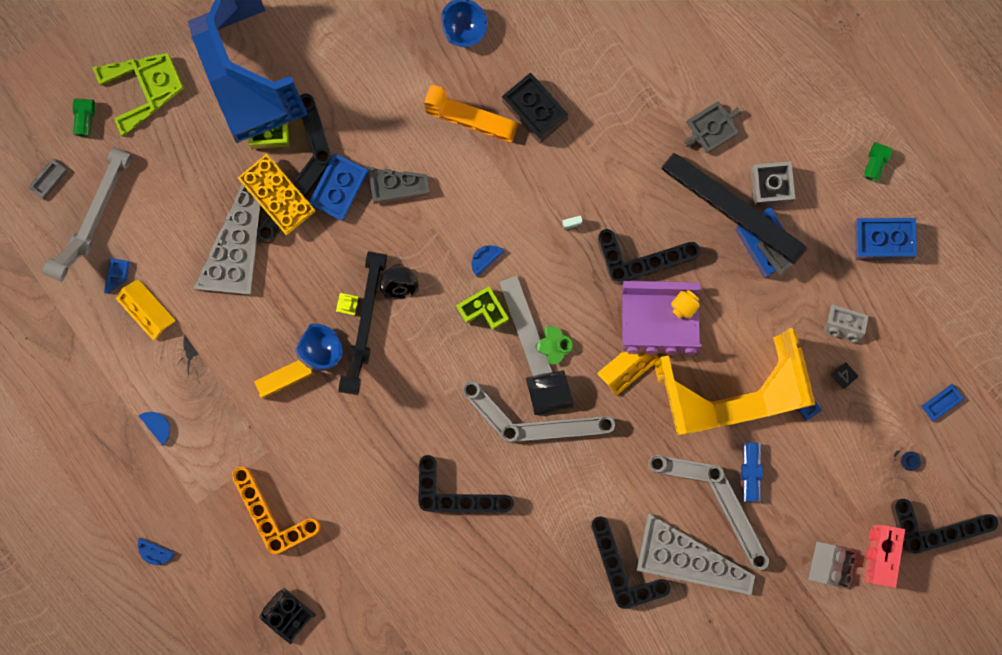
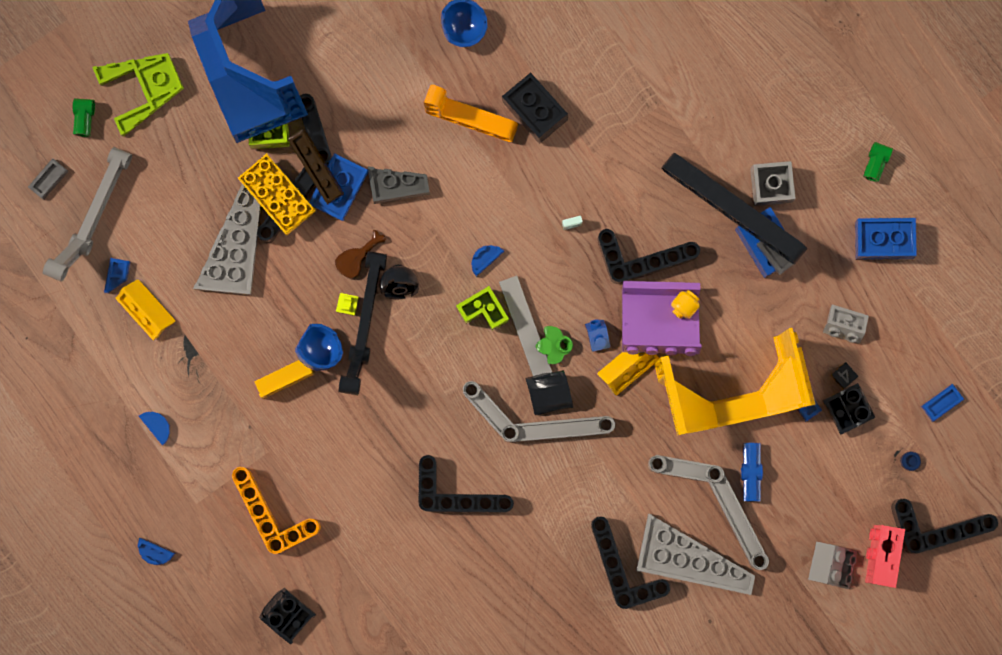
(315, 166): none -> dark brown tile
(350, 261): none -> reddish brown piece
(597, 335): none -> blue bracket
(712, 127): dark grey plate -> none
(849, 408): none -> black slope

